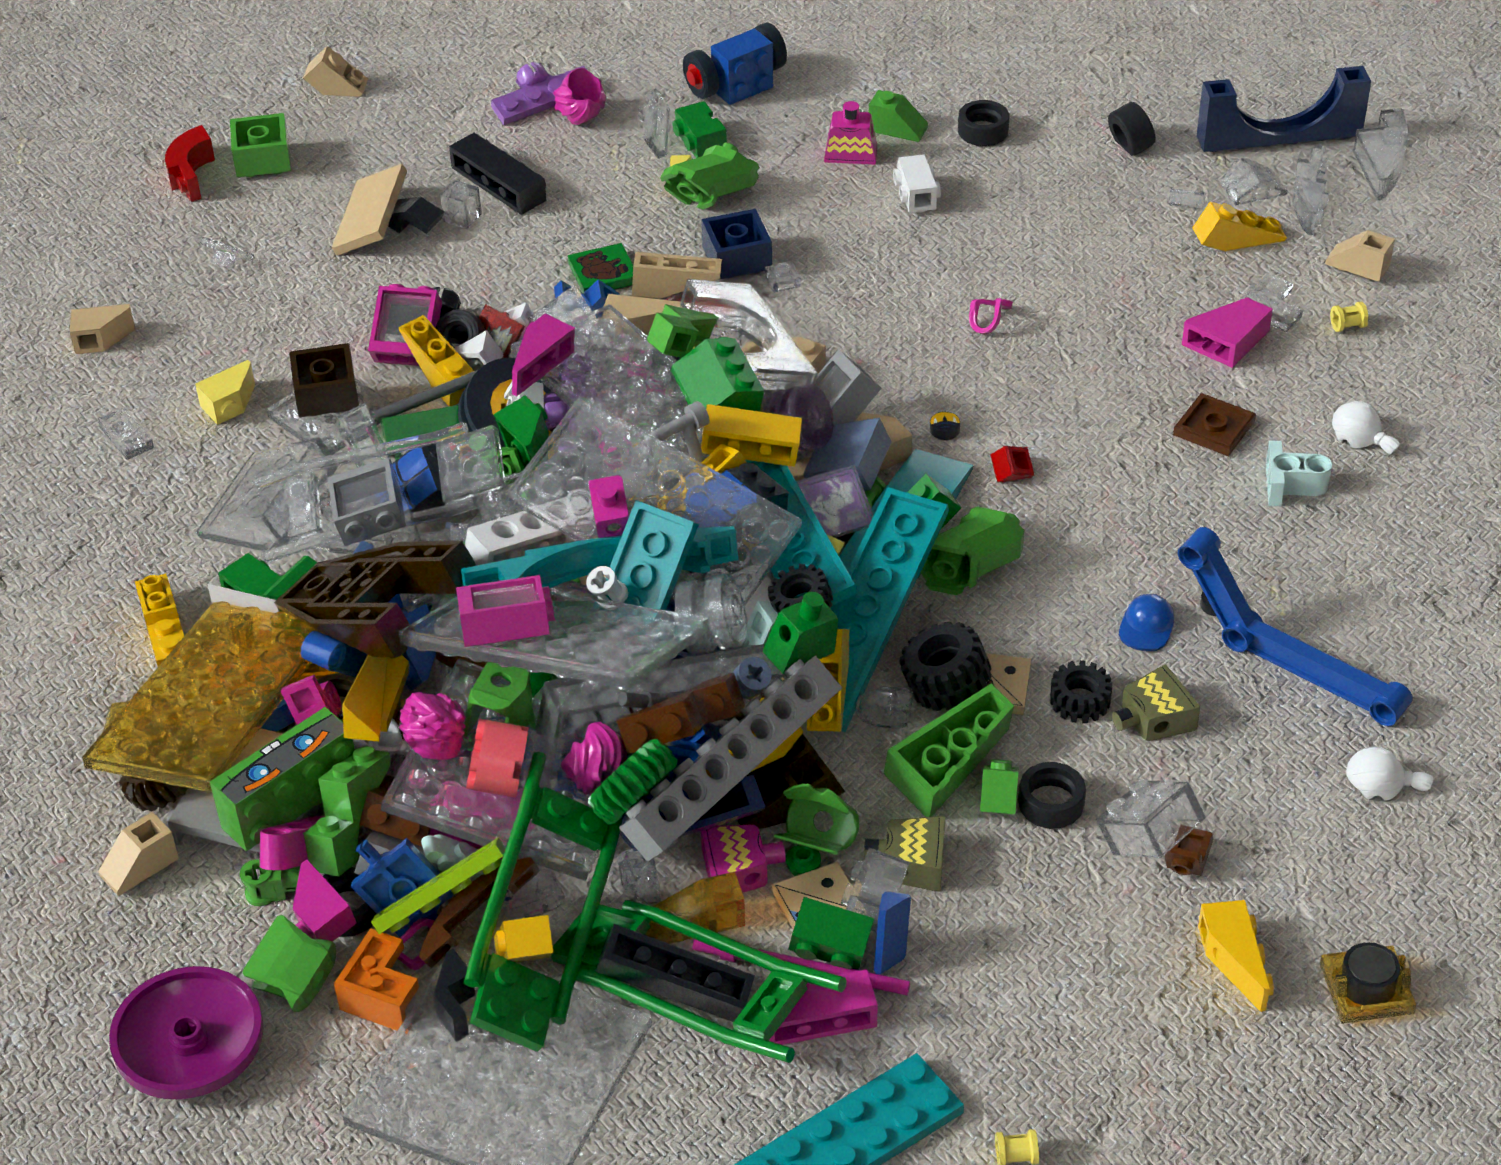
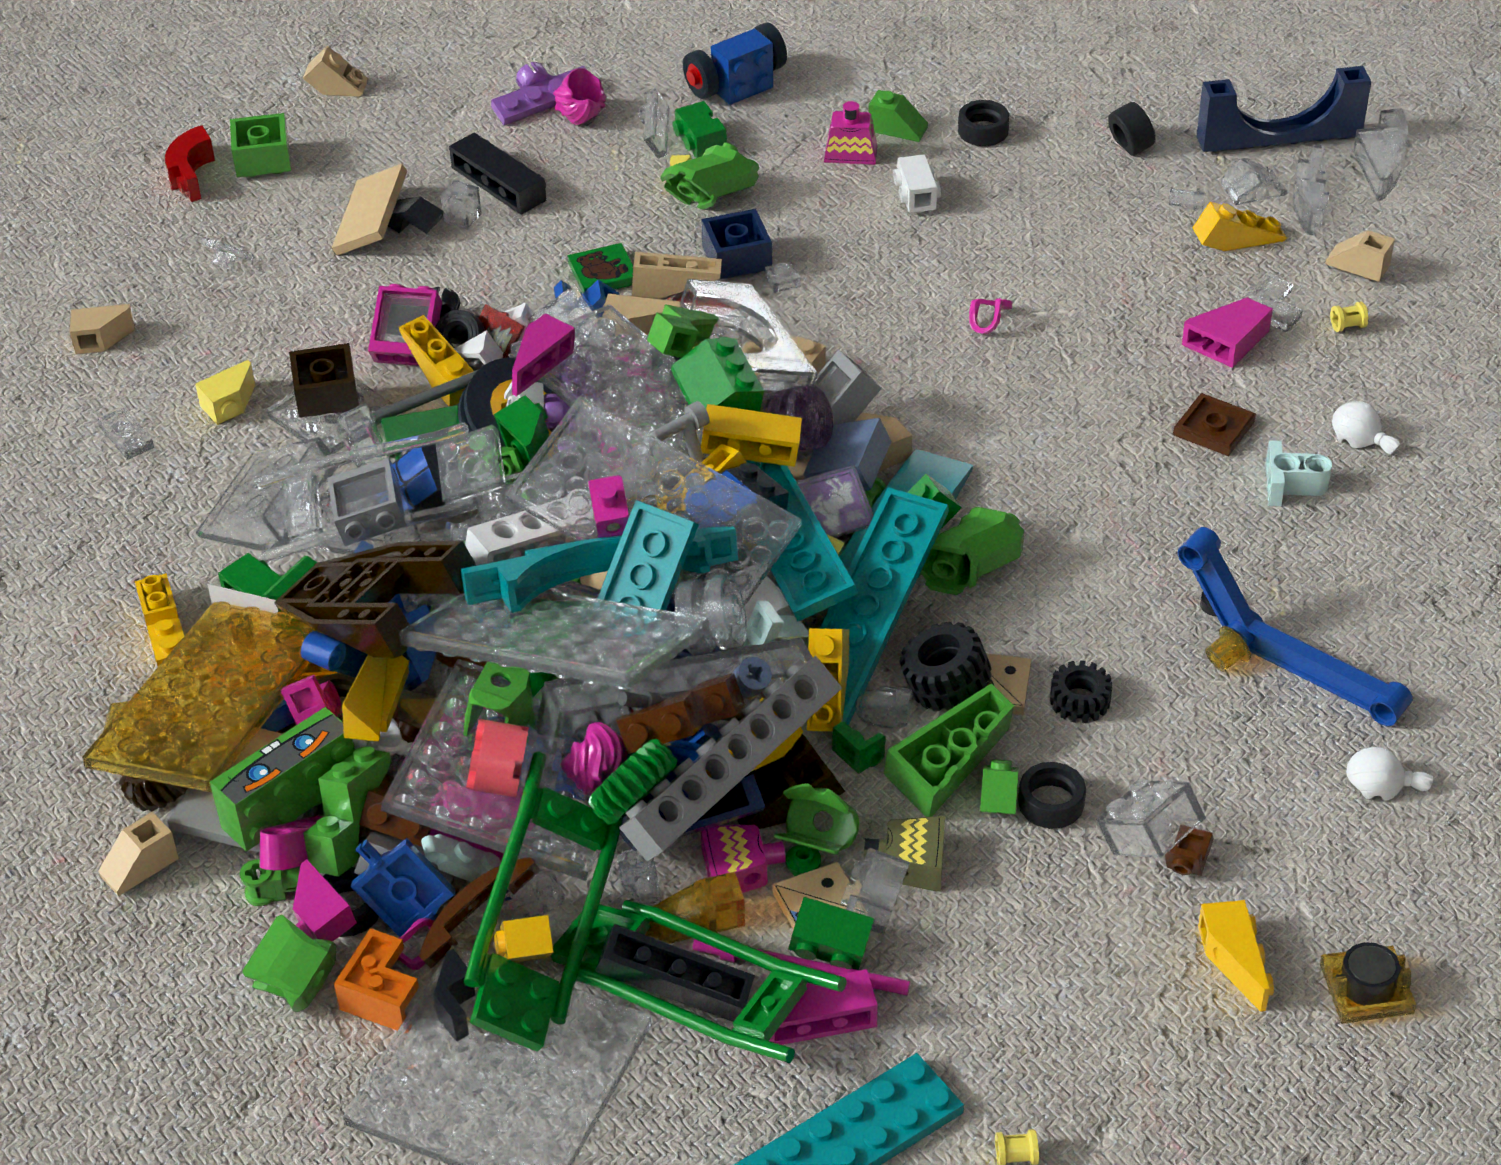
(186, 1032): magenta dish -> none
(428, 894): lime plate -> none
(433, 725): dark pink hair -> none
(504, 610): dark pink window -> none
(601, 587): white bush -> none
(796, 582): black tyre -> none
(802, 632): green torso -> none
(854, 750): none -> green bracket
(892, 930): blue slope -> none
(945, 425): black tile -> none
(1012, 463): red slope -> none
(1147, 623): blue cap -> none
(1157, 706): olive torso -> none
(1227, 649): none -> clear yellow piece

